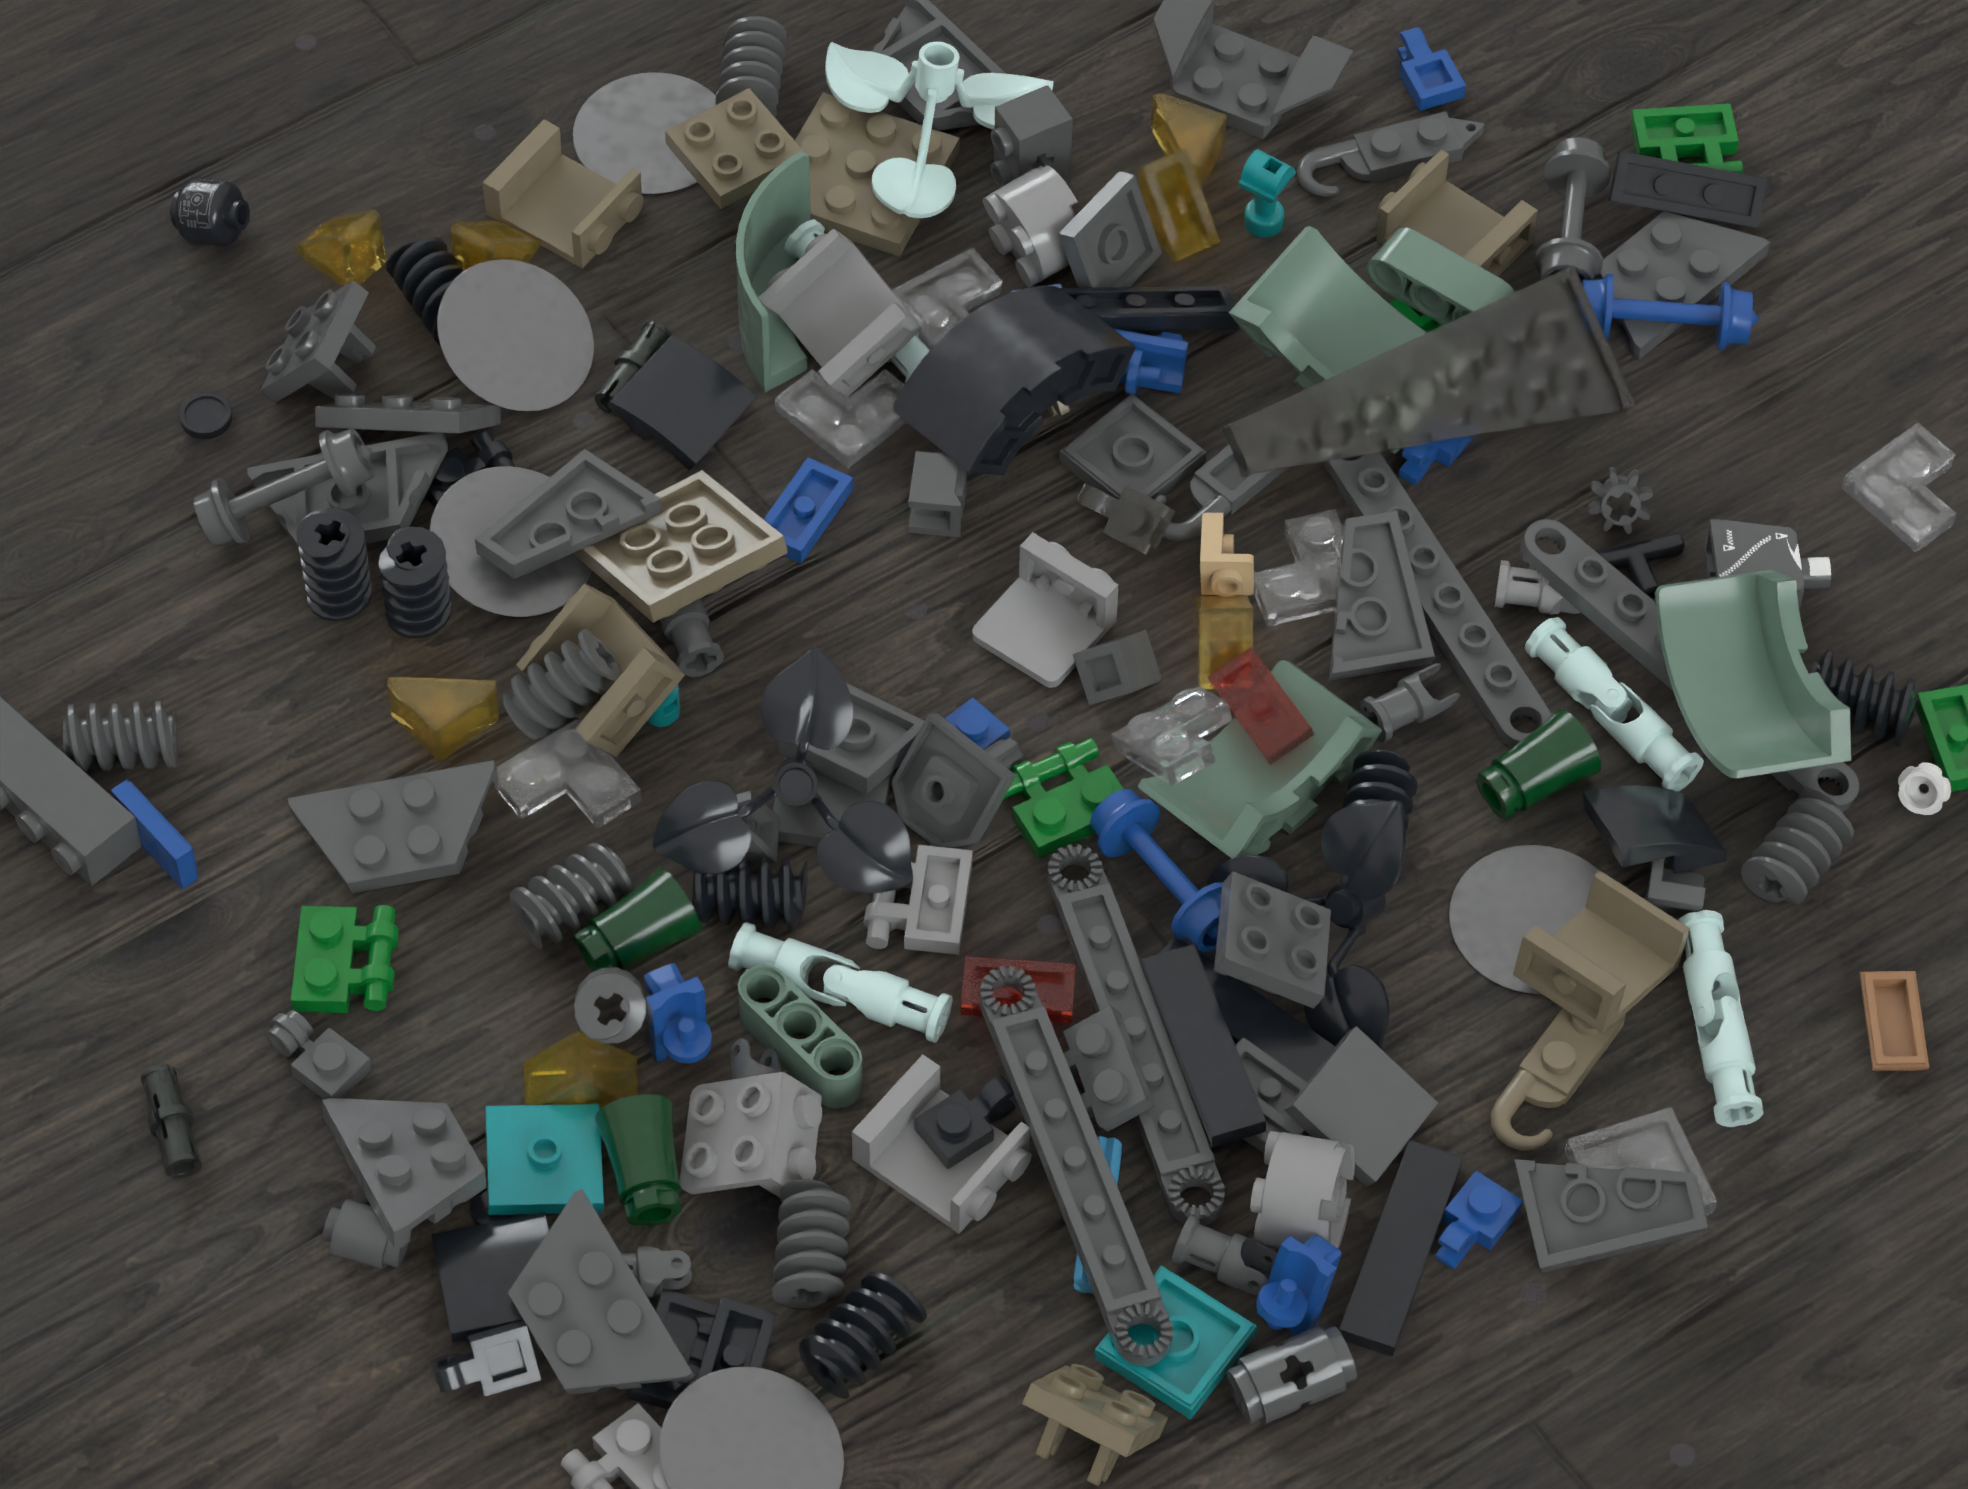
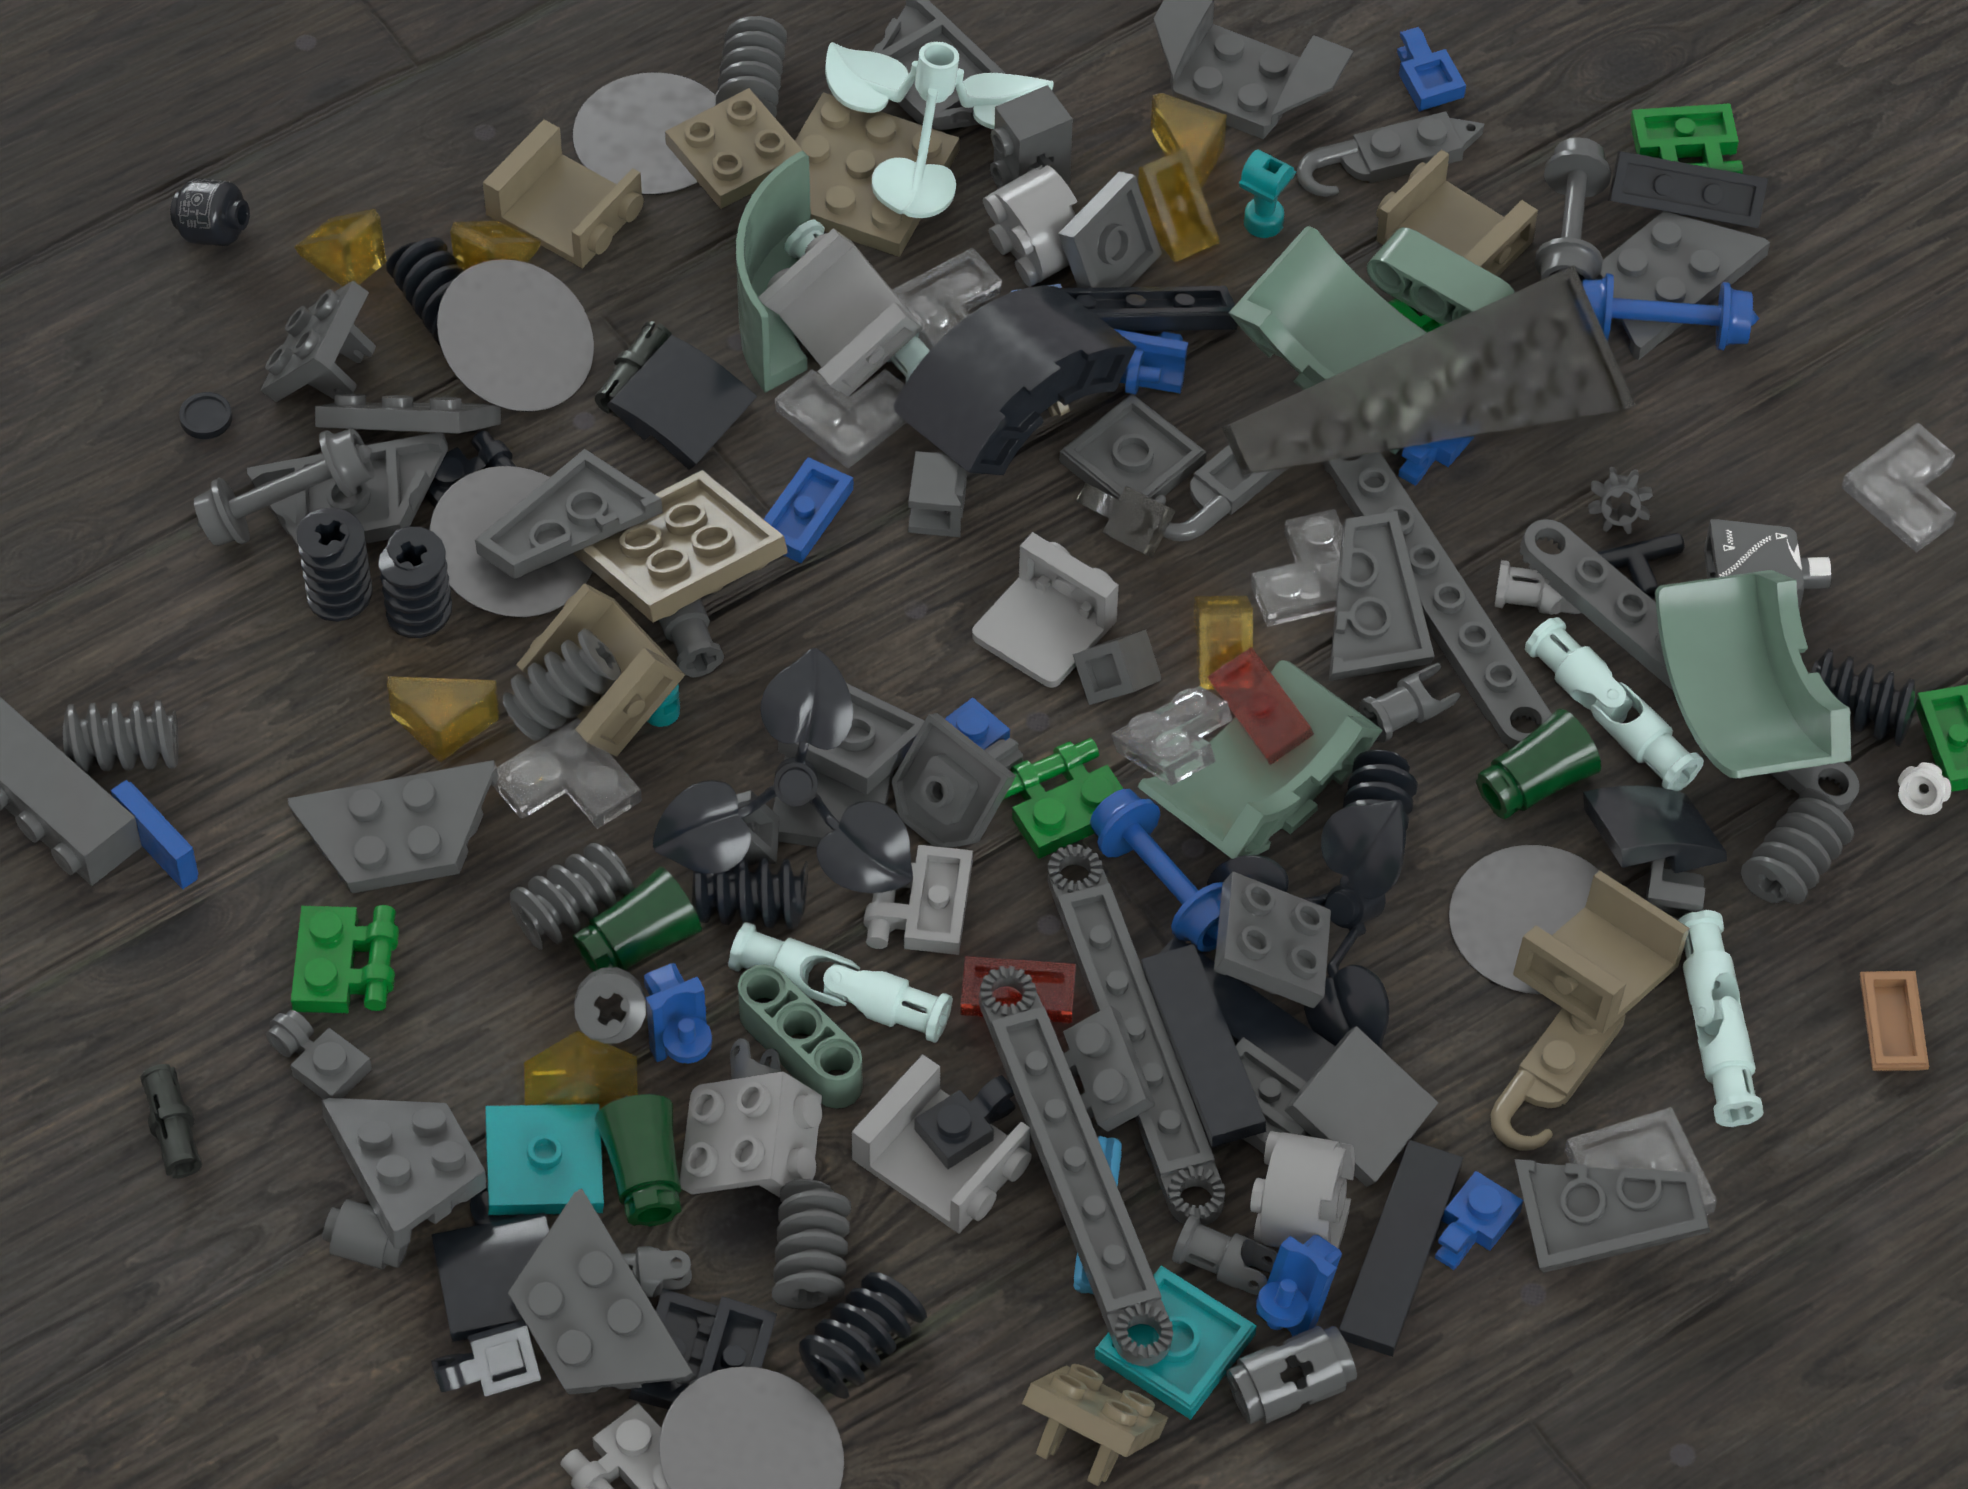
(1220, 568): tan bracket -> none

